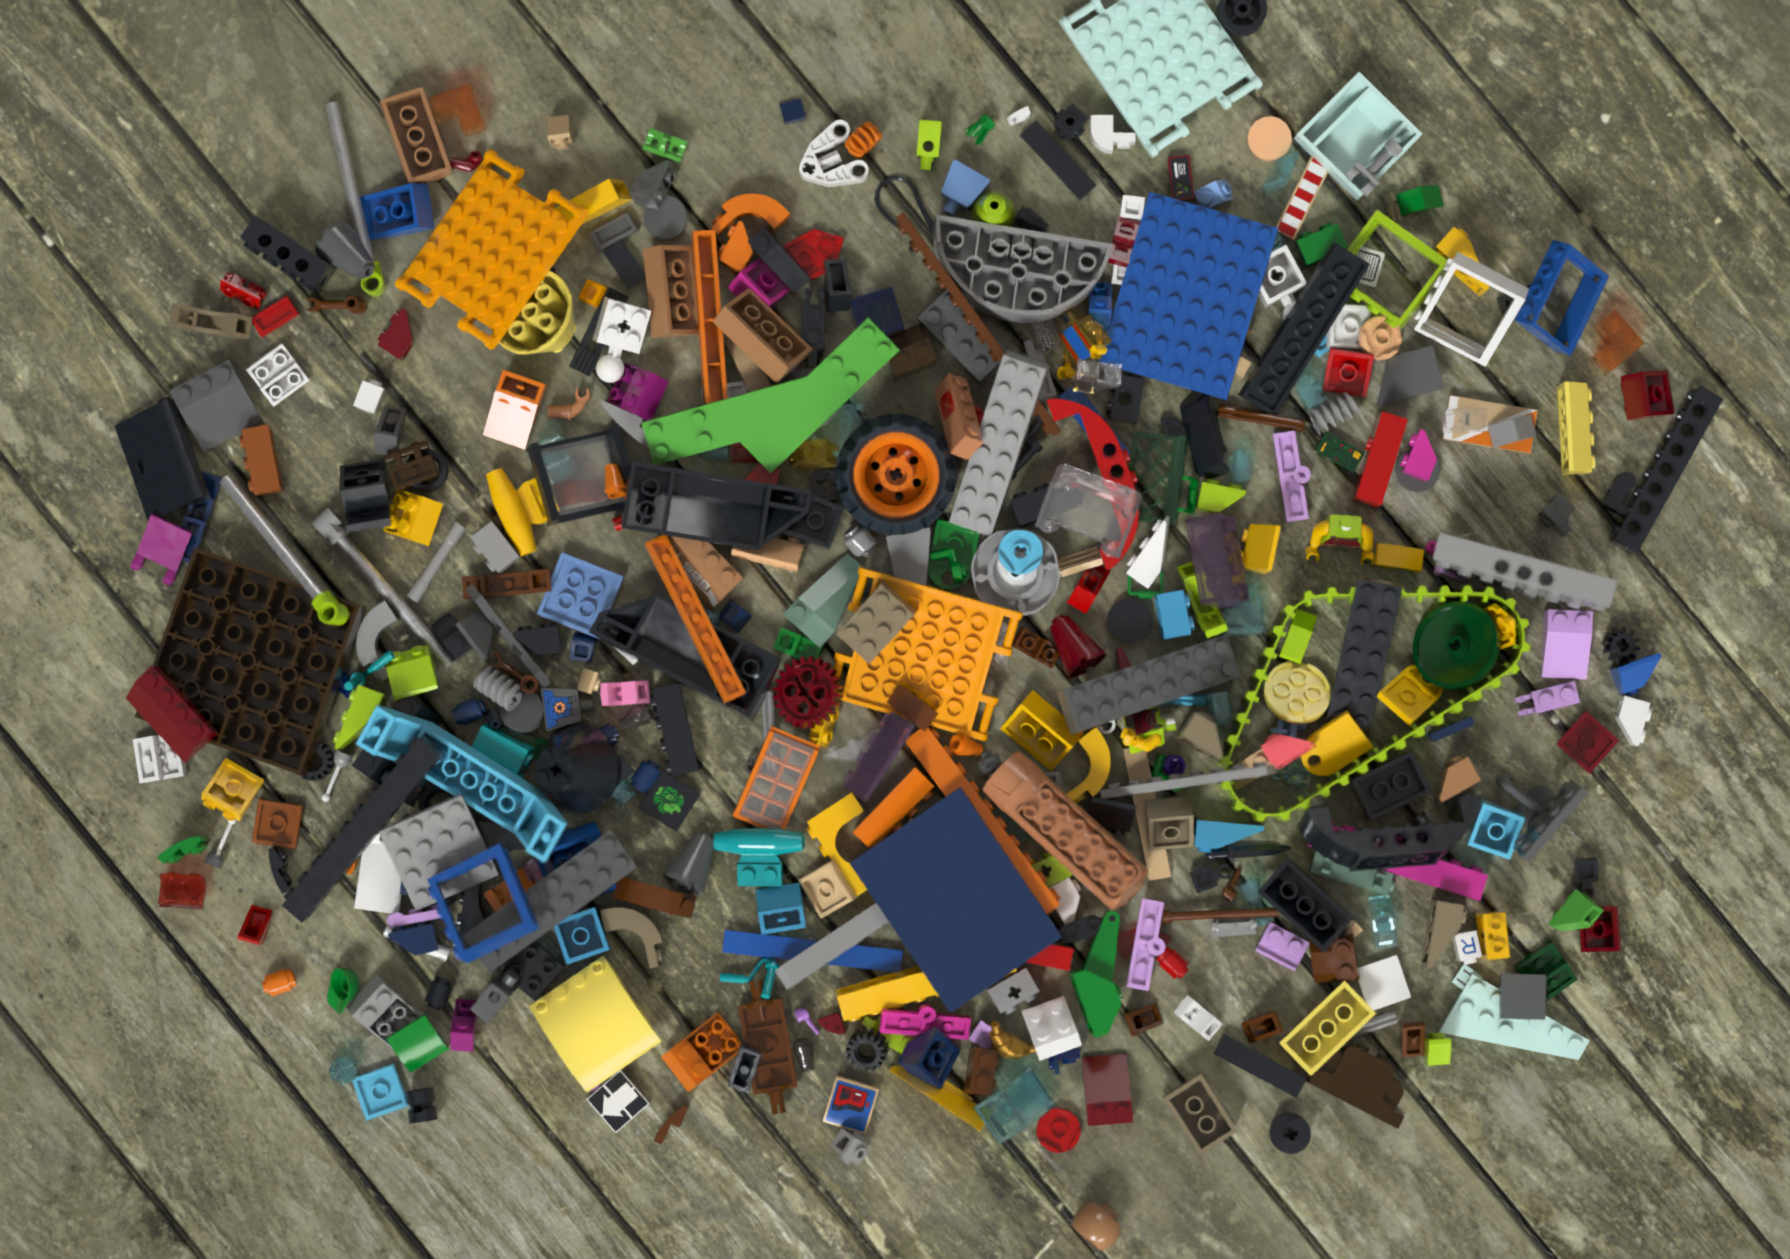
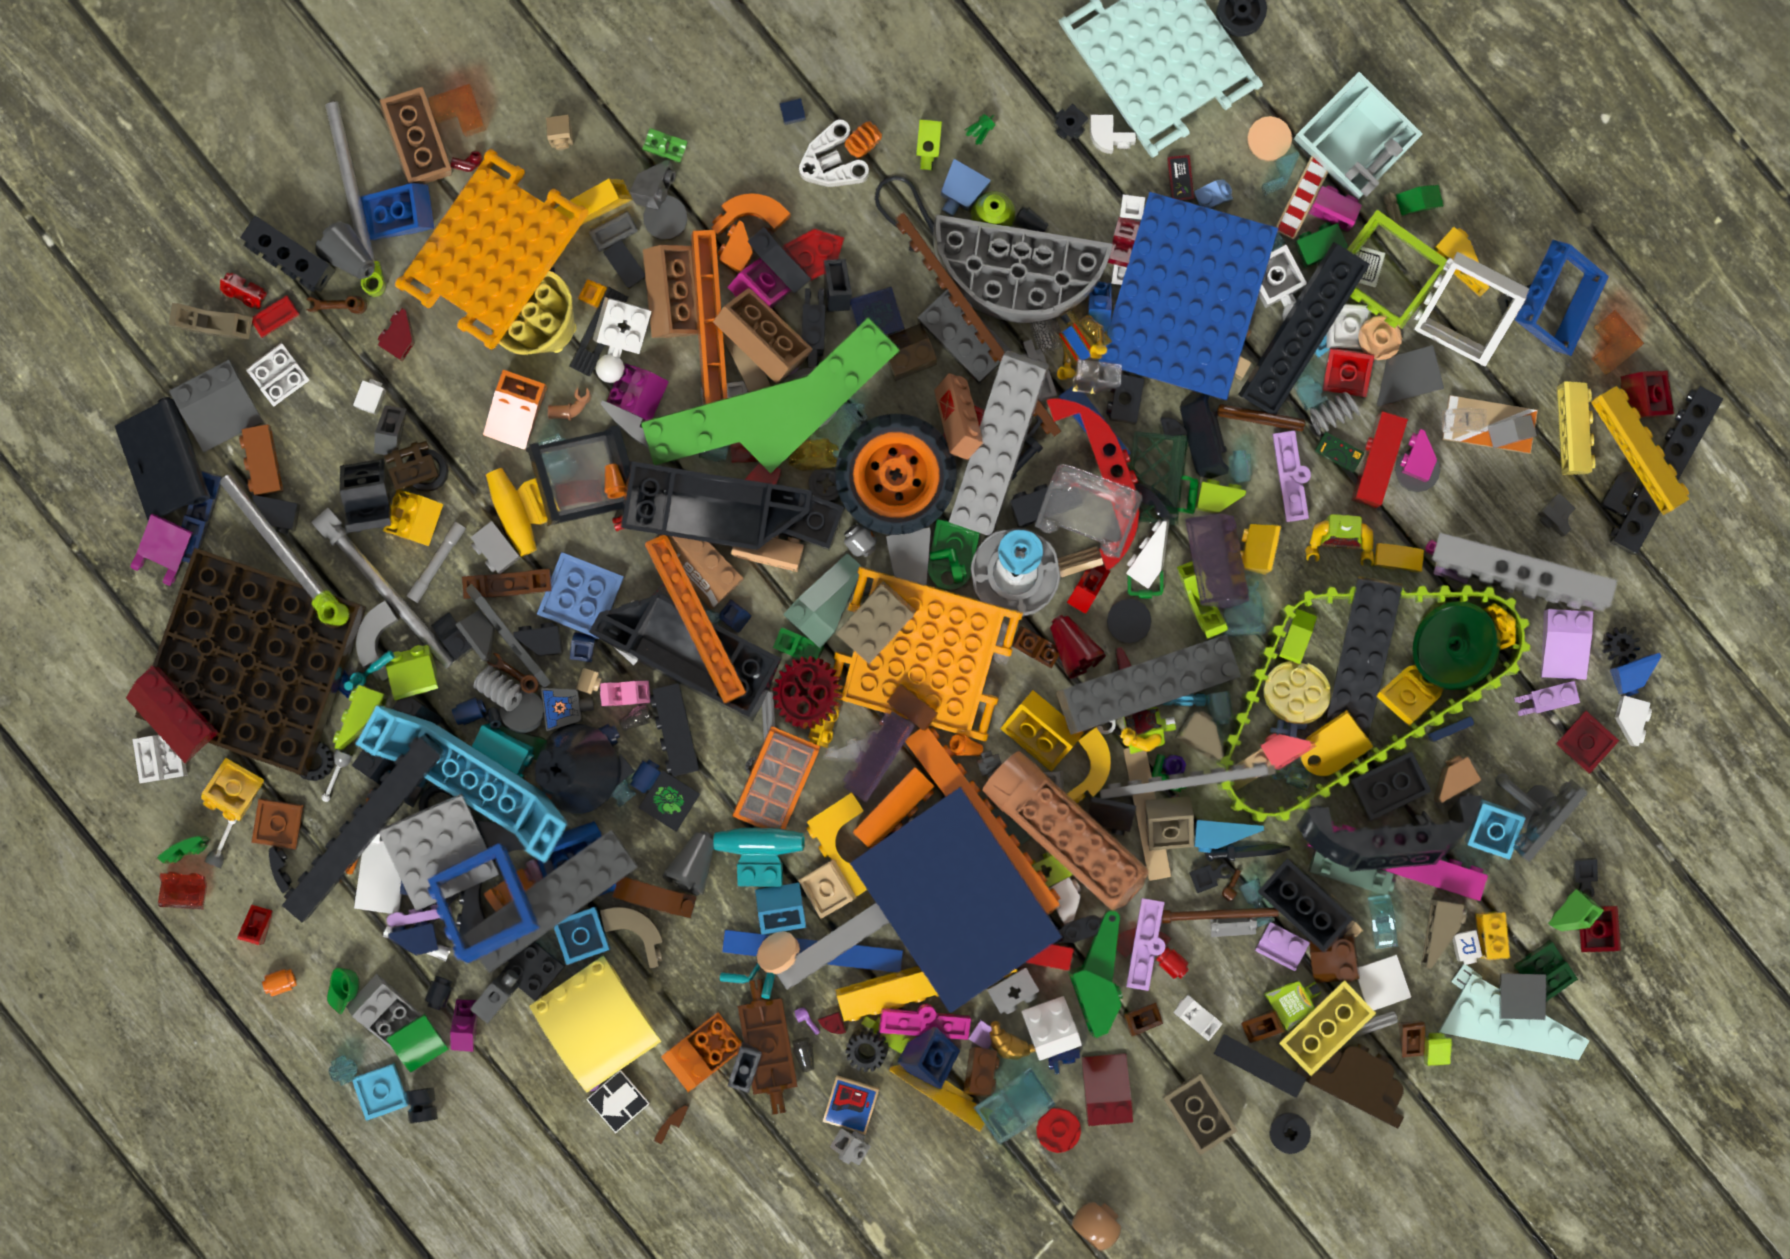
(279, 513): none -> black slope
(778, 952): none -> light nougat tile
(1019, 116): white tile -> none
(1058, 160): black tile -> none
(1152, 496): none -> black slope
(1173, 615): dark azure brick -> none
(1292, 1002): none -> lime torso
(1335, 208): none -> dark pink slope
(1640, 450): none -> yellow slope

